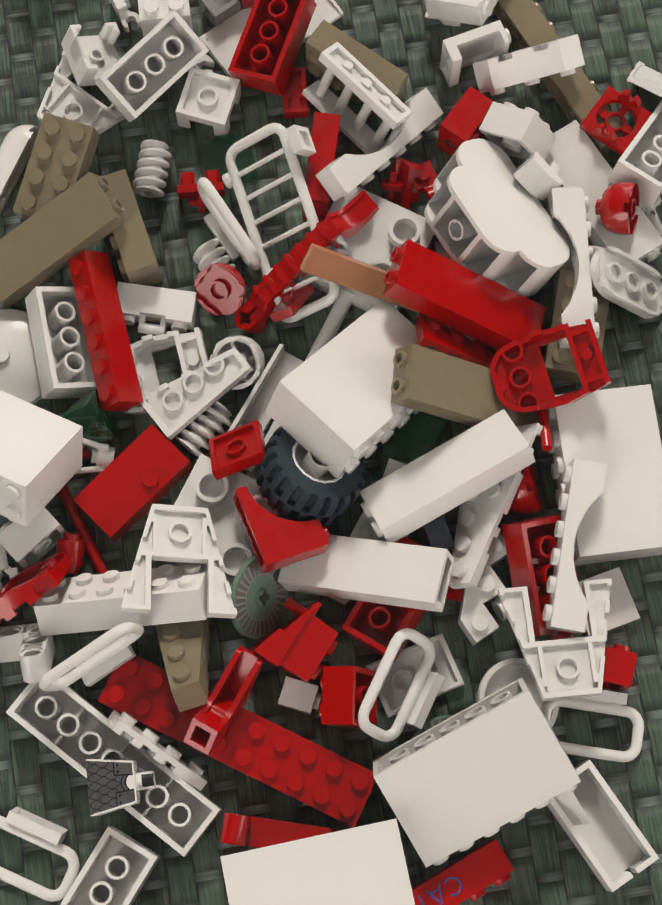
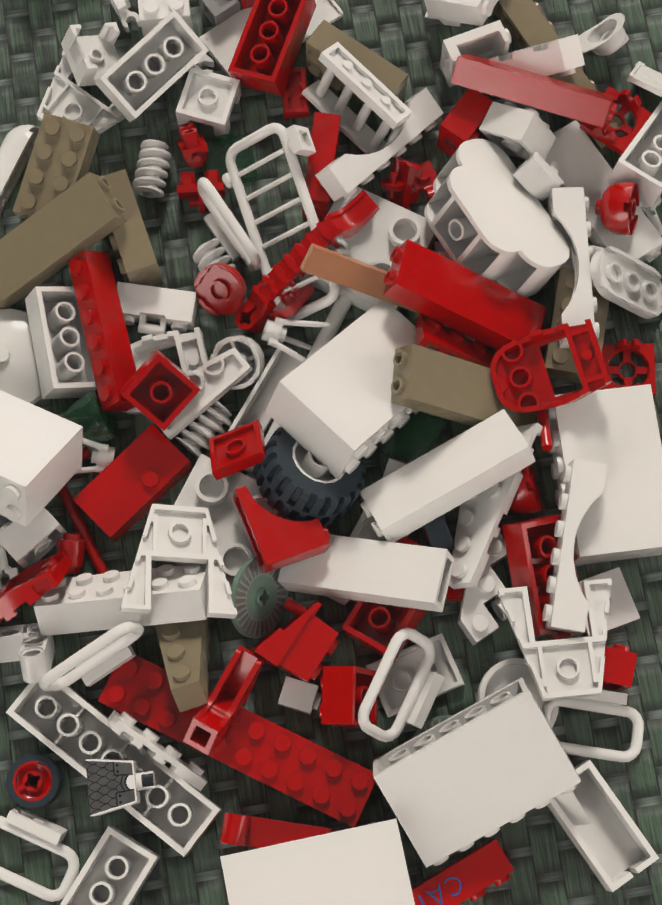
(48, 786): none -> wheel
(160, 389): none -> red brick
(192, 145): none -> red hips
(275, 334): none -> white plant
(534, 90): none -> brick
(605, 37): none -> white piece
(646, 351): none -> red piece

